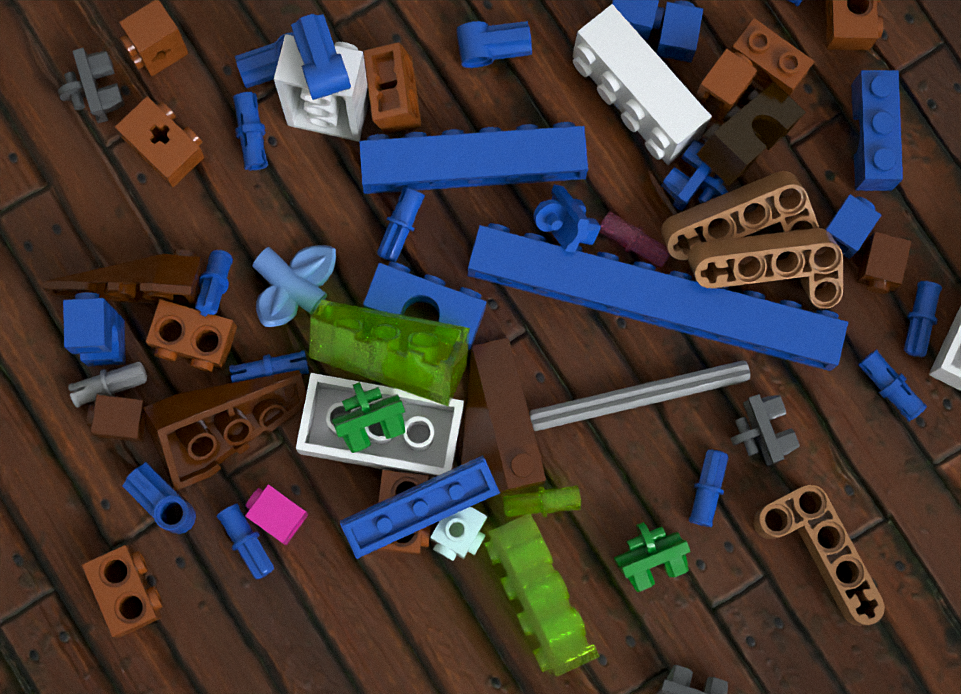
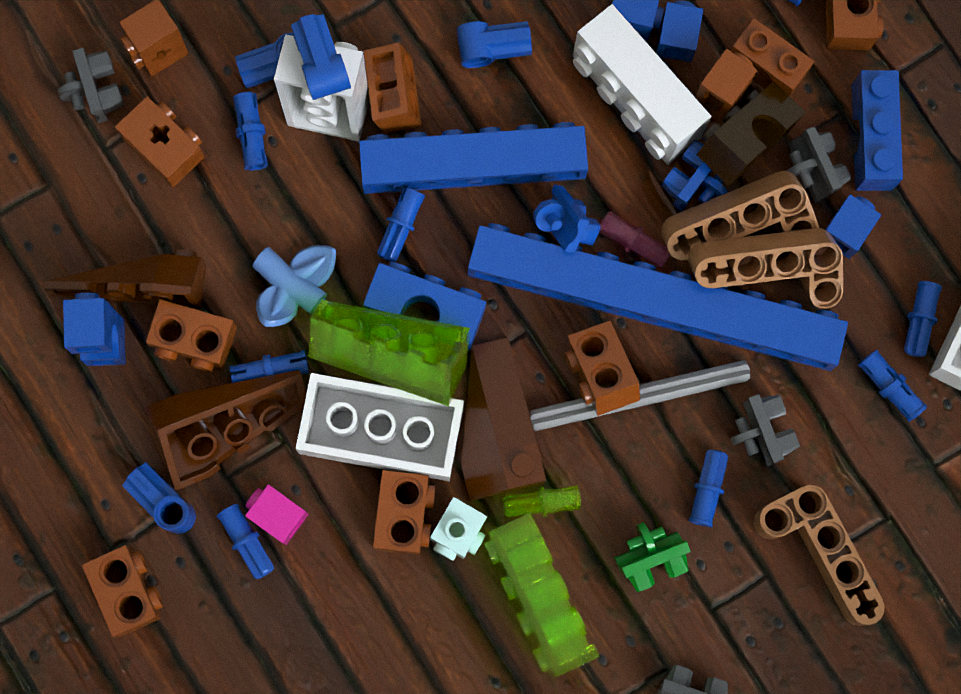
(108, 383): light grey axle -> none
(117, 418): reddish brown brick -> none
(213, 282): blue axle -> none
(386, 412): green hips -> none
(419, 507): blue tile -> none
(608, 366): none -> dark orange brick
(813, 165): none -> dark grey hips
(883, 262): reddish brown brick -> none

